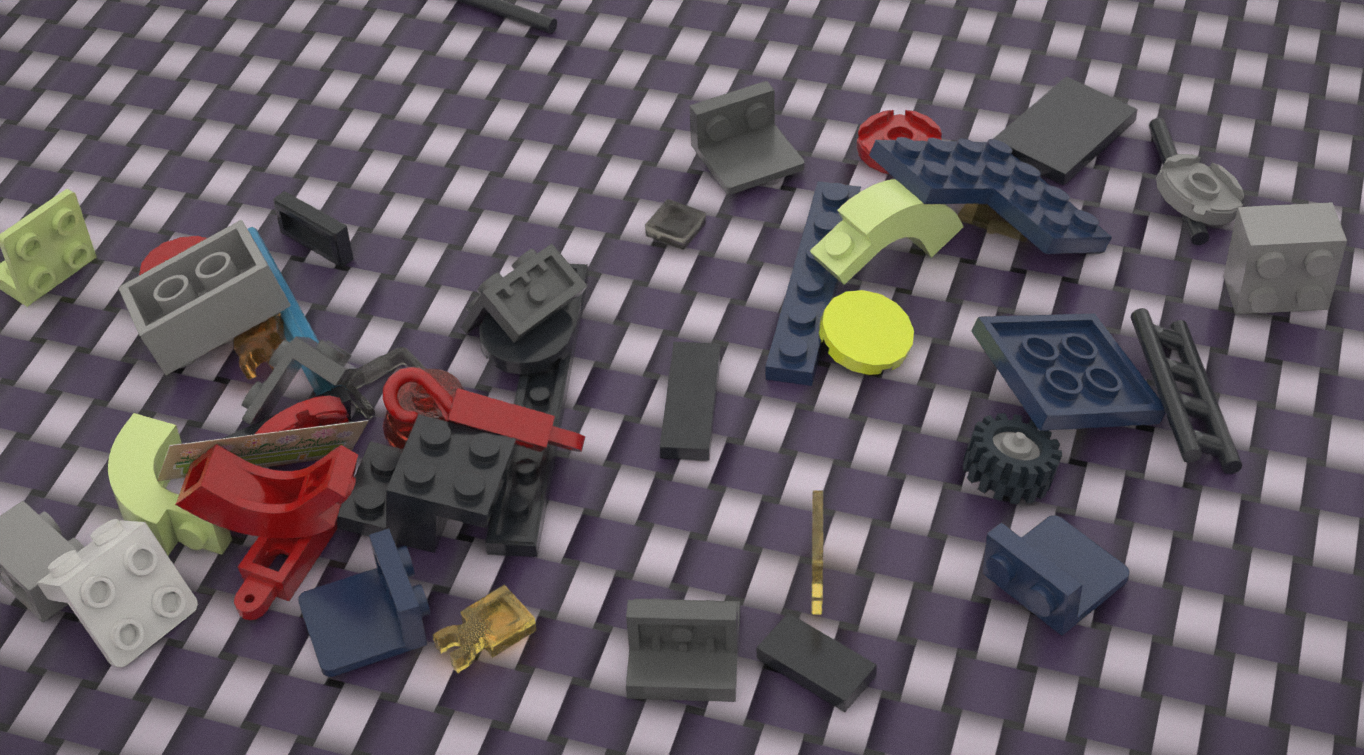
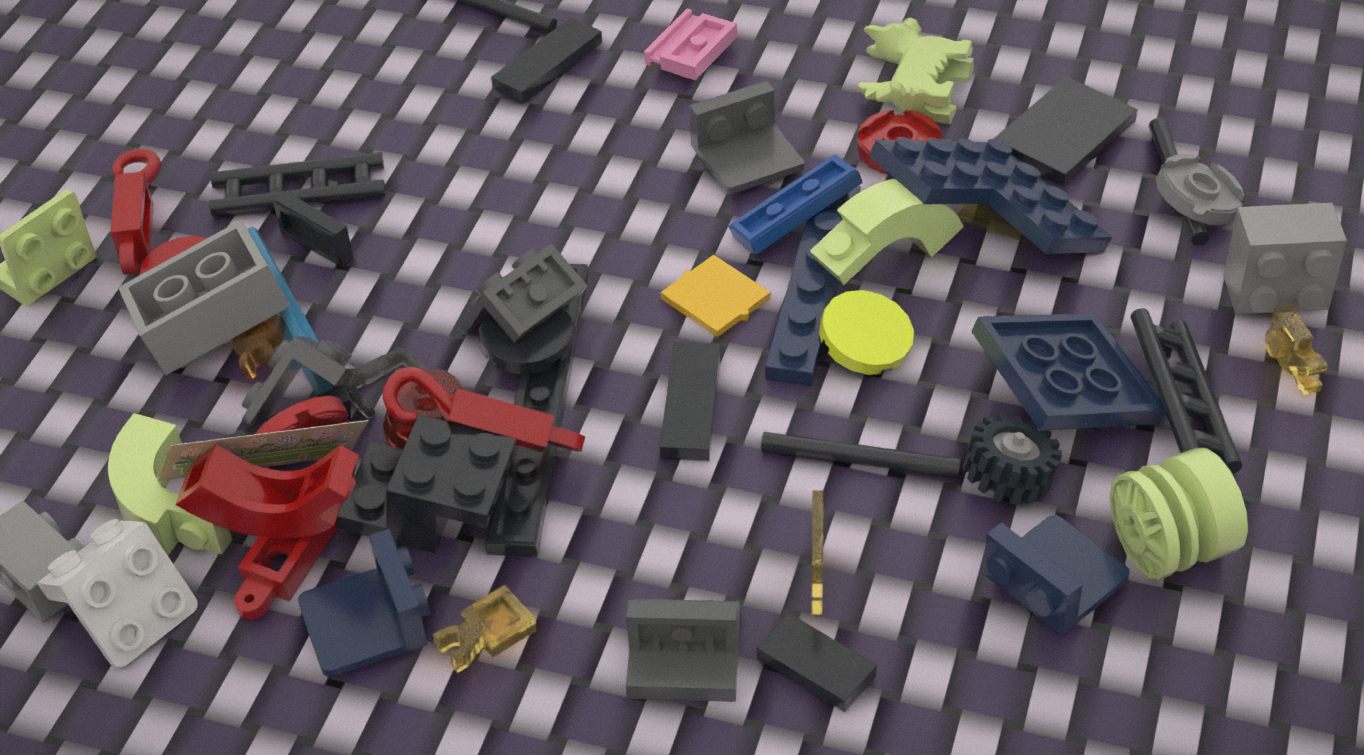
(133, 208): none -> red piece
(276, 174): none -> black bar
(546, 60): none -> black tile
(675, 224): clear smoke tile -> none
(691, 44): none -> bright pink plate
(715, 295): none -> yellow piece
(795, 204): none -> blue tile
(861, 454): none -> black bar
(923, 70): none -> yellowish green animal
(1178, 513): none -> yellowish green wheel
(1291, 345): none -> clear yellow plate

